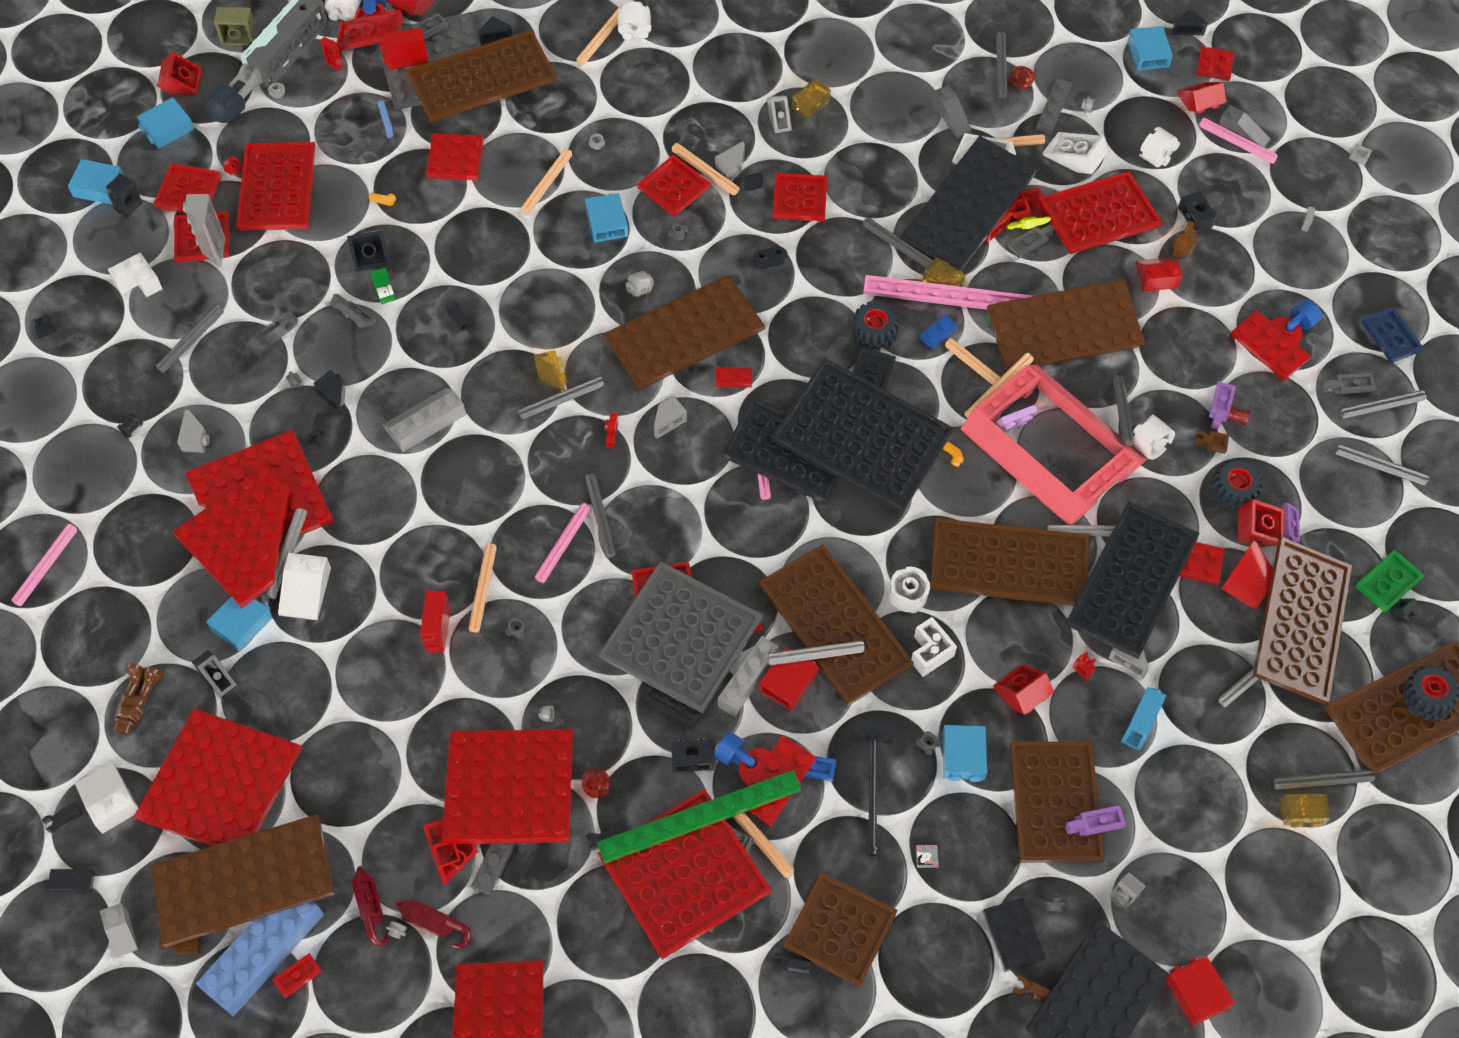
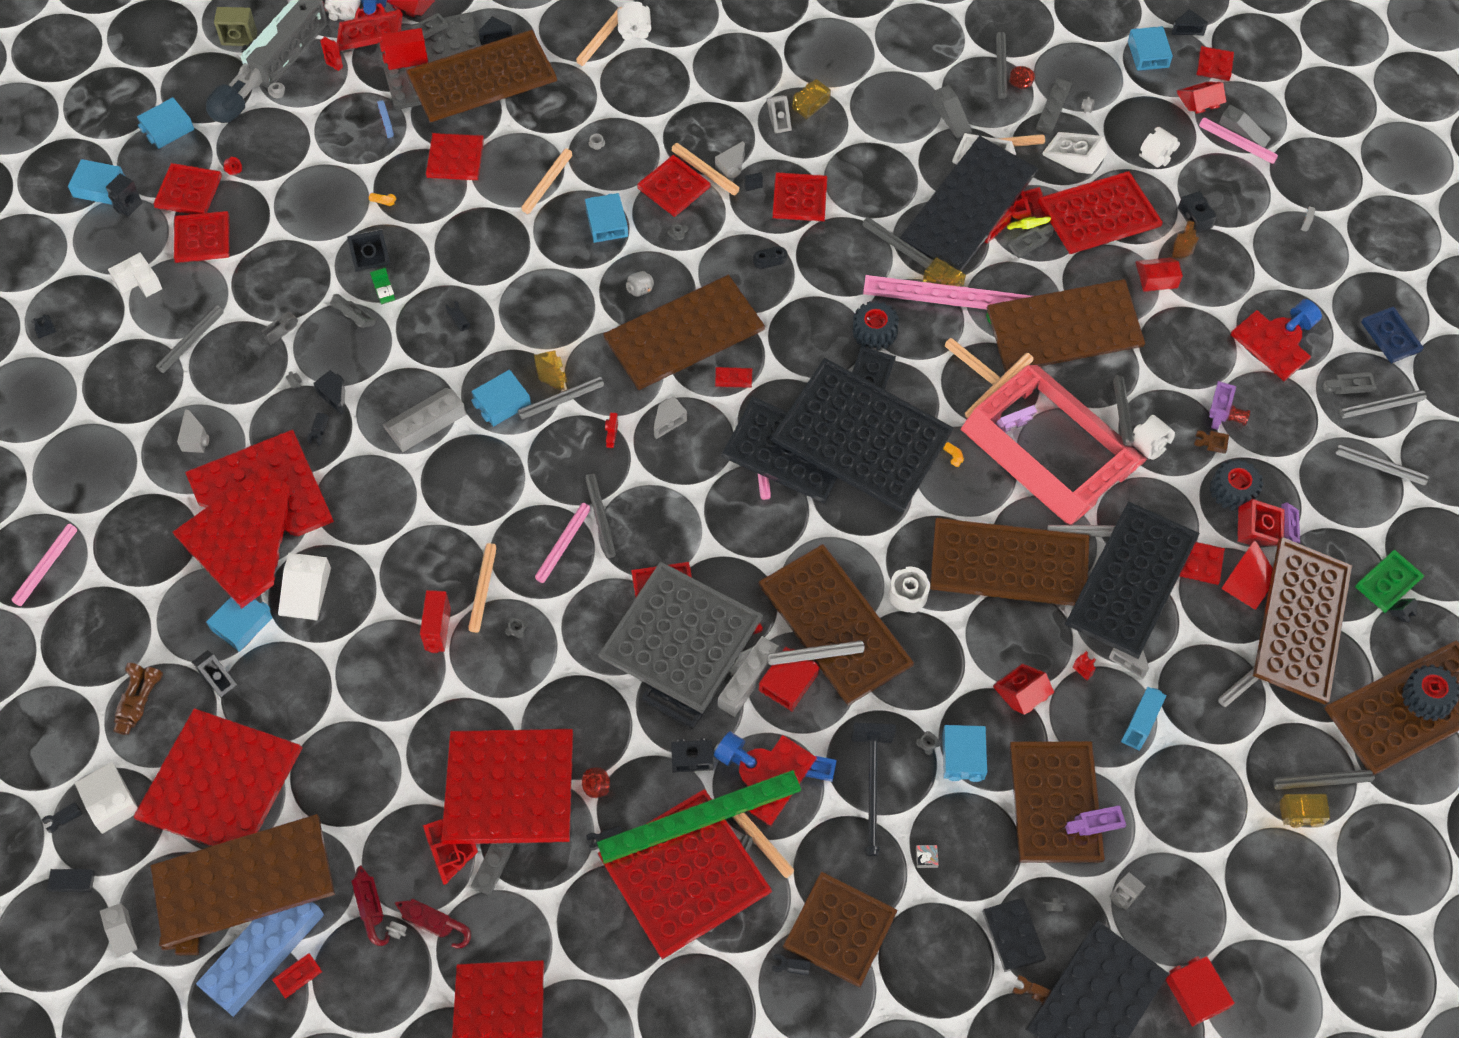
(130, 425): black bush -> none
(179, 75): red slope -> none
(205, 226): light grey slope -> none
(276, 186): red plate -> none
(288, 547): light grey axle -> none
(500, 398): none -> dark azure brick
(546, 714): light grey hinge -> none
(935, 648): white brick -> none
(938, 332): blue plate -> none
(1360, 154): light grey tile -> none

